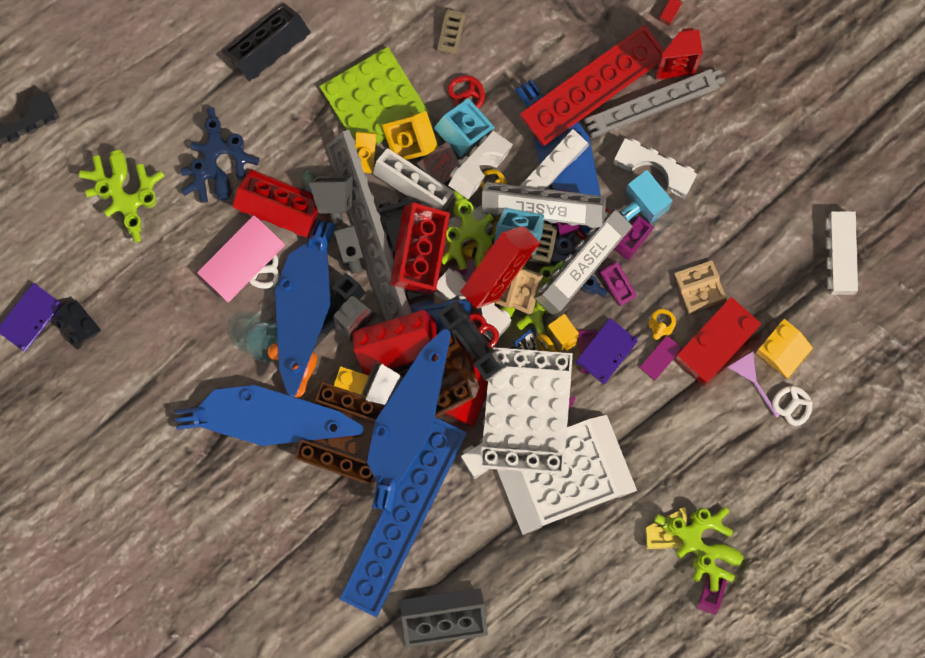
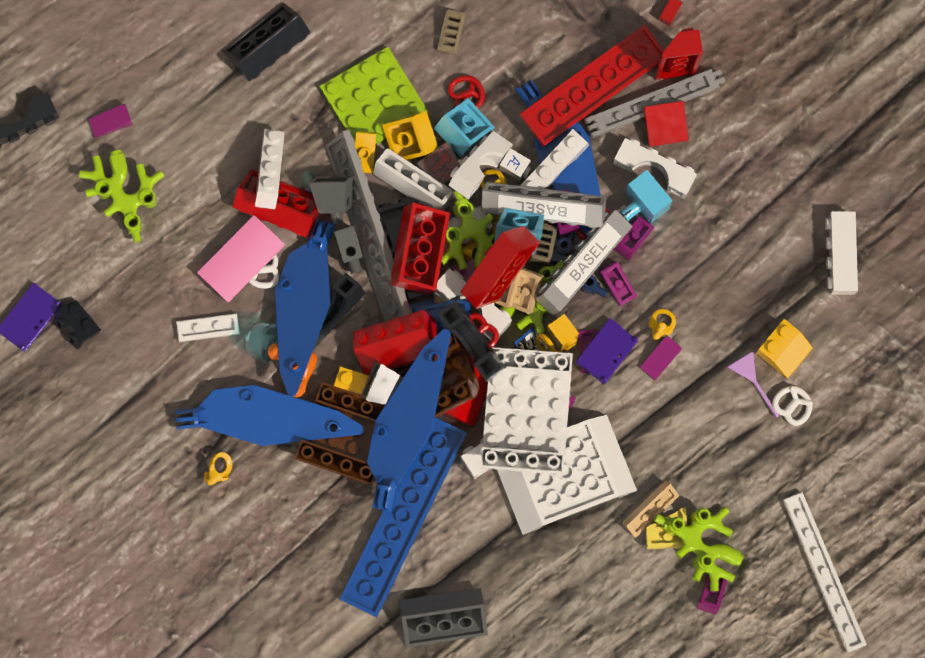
(110, 121): none -> magenta slope
(207, 327): none -> white tile
(211, 151): dark blue plant -> none
(213, 476): none -> yellow piece
(269, 169): none -> white brick
(352, 317): dark grey torso -> none
(515, 165): none -> white brick
(647, 511): none -> tan plate
(665, 123): none -> red tile
(700, 287): tan slope -> none
(717, 341): red brick -> none
(824, 572): none -> white tile

